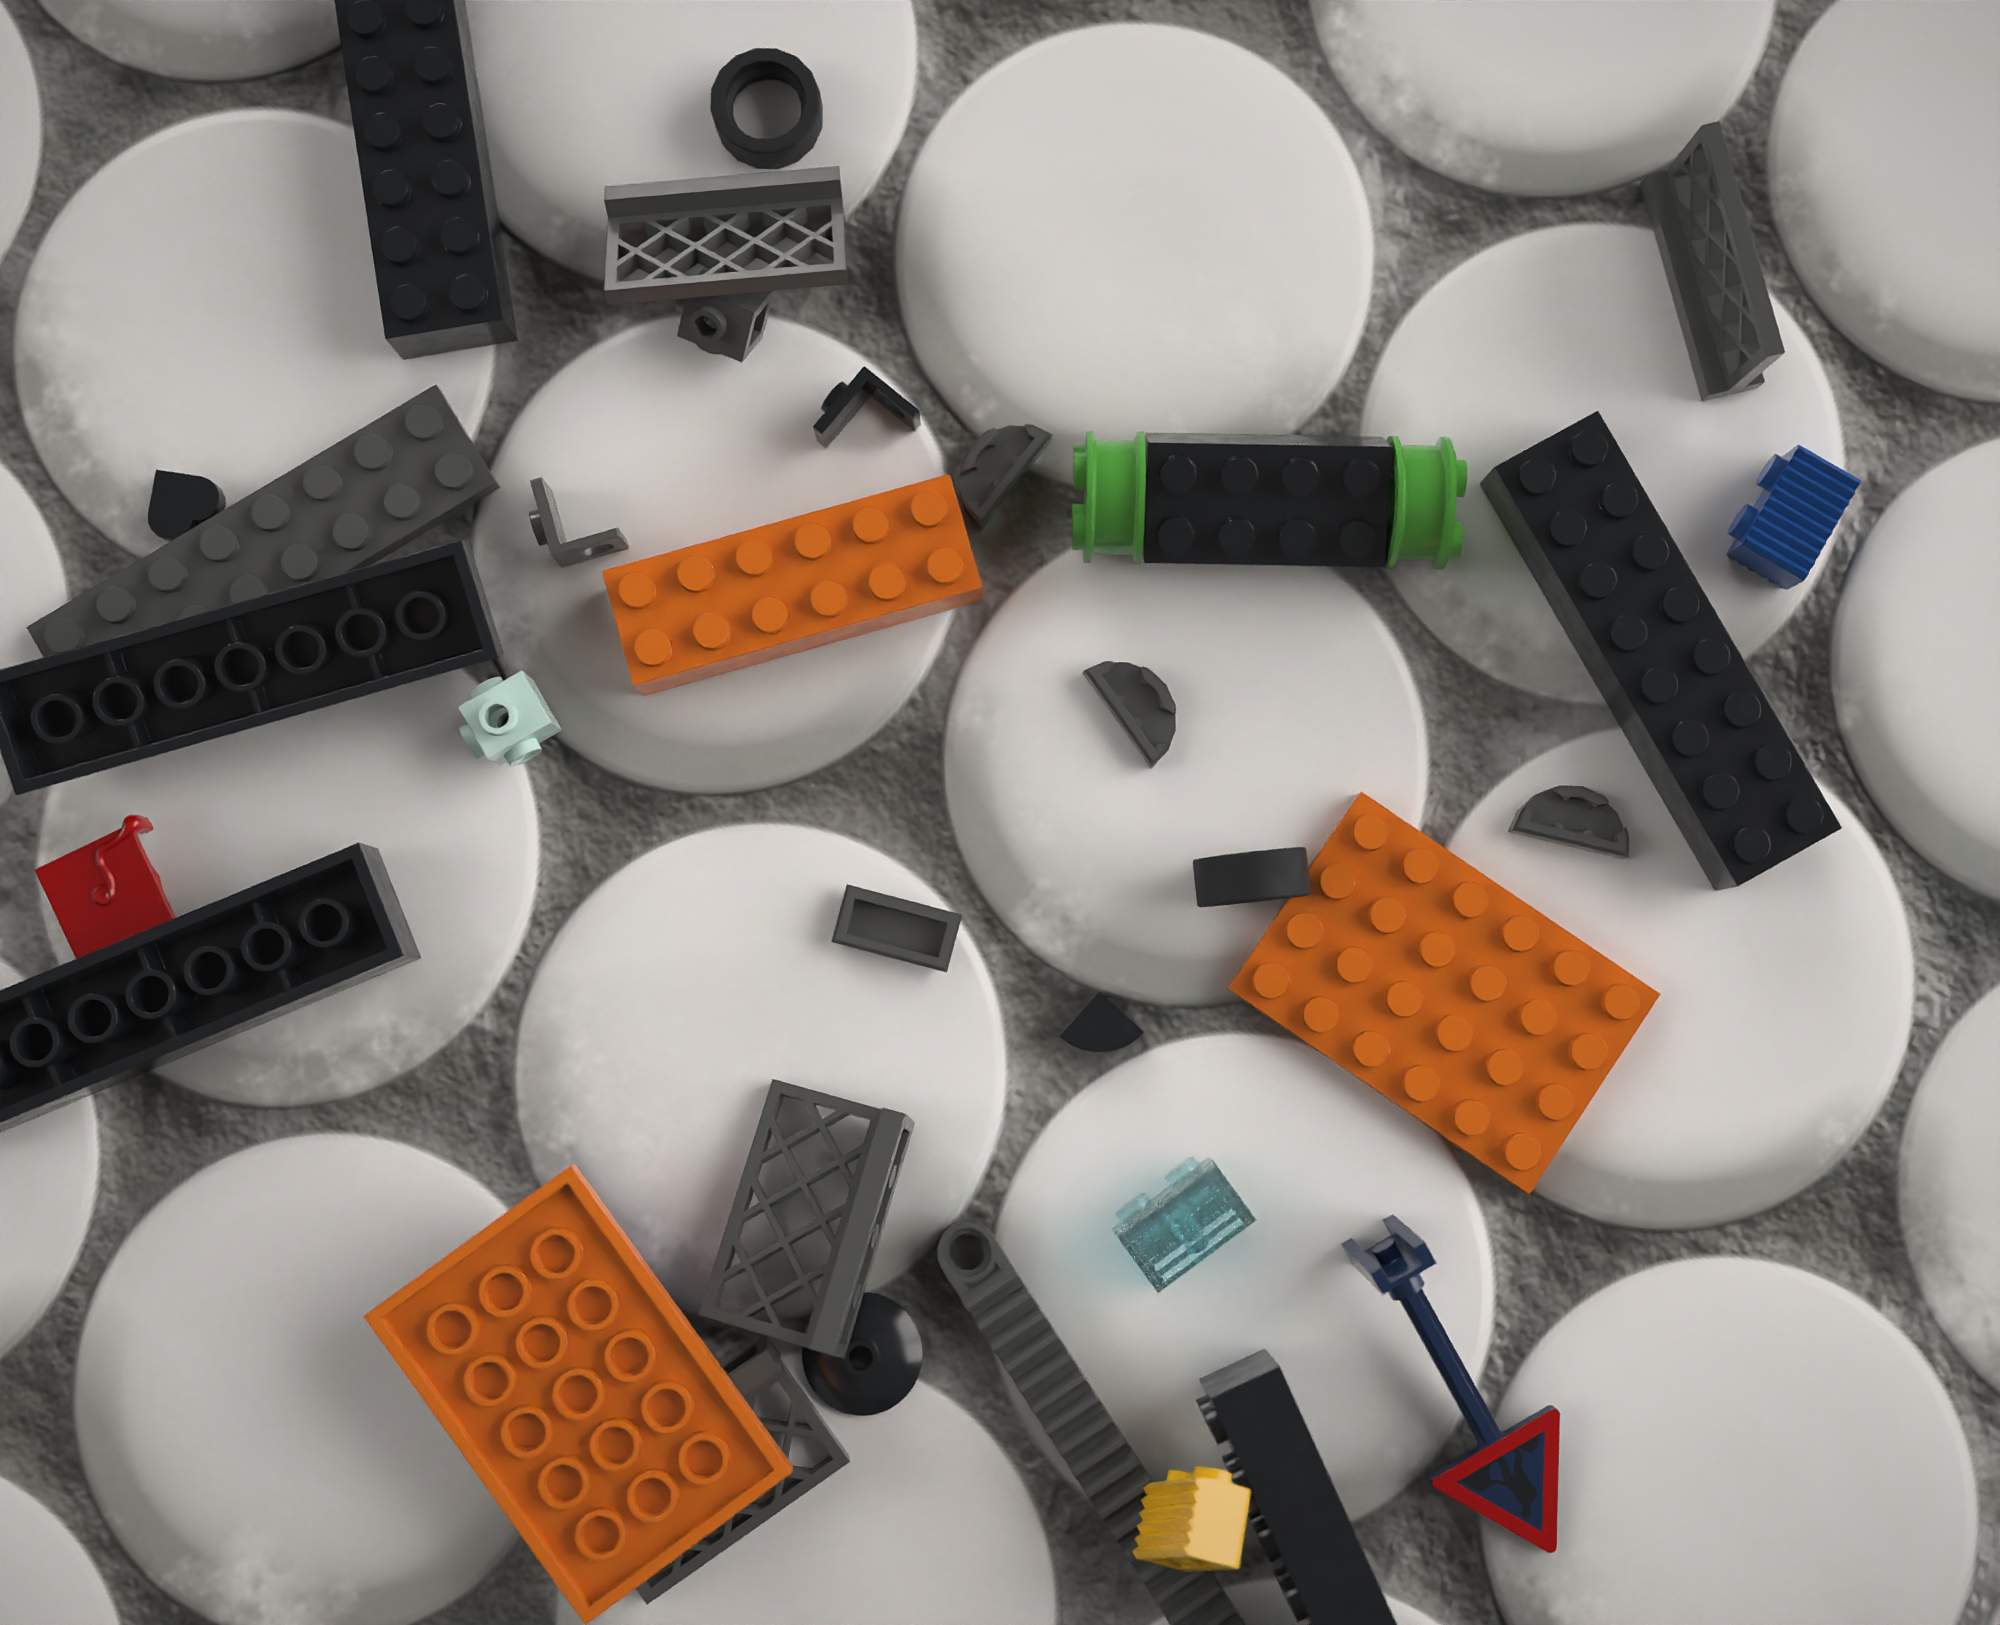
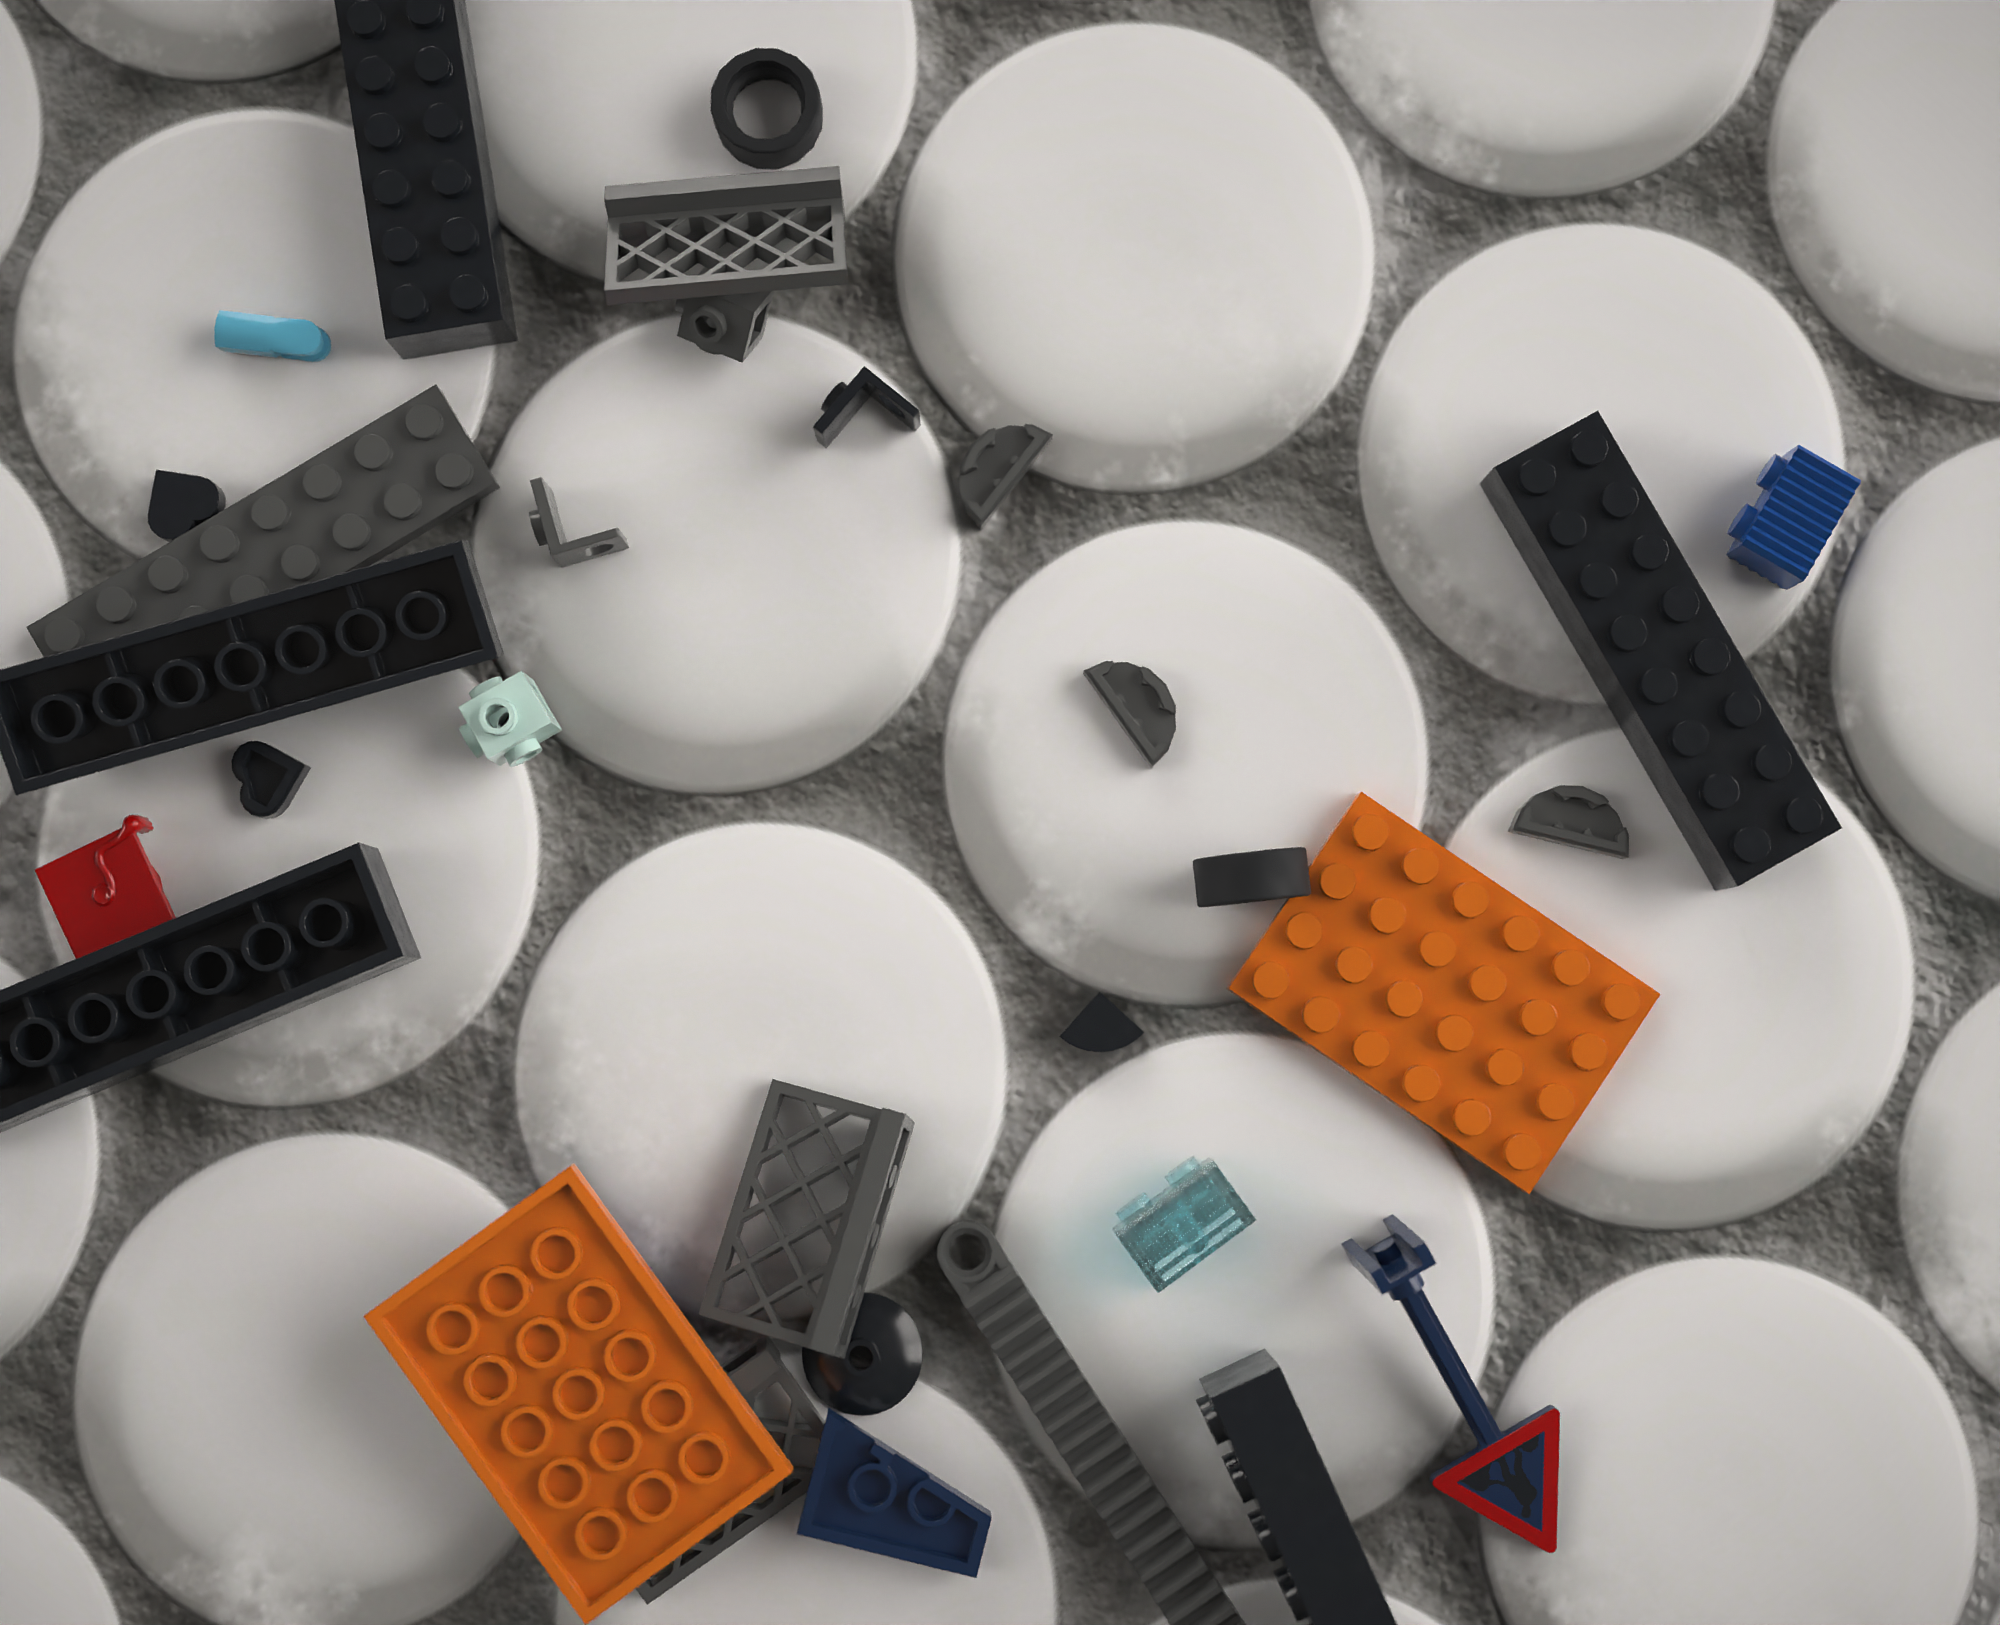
(267, 778): none -> black tile
(270, 336): none -> medium azure bar
(793, 585): orange brick -> none
(888, 1504): none -> dark blue wing
(896, 928): dark grey tile -> none
(1193, 1521): yellow brick -> none
(1268, 500): black brick -> none
(1713, 267): dark grey fence -> none

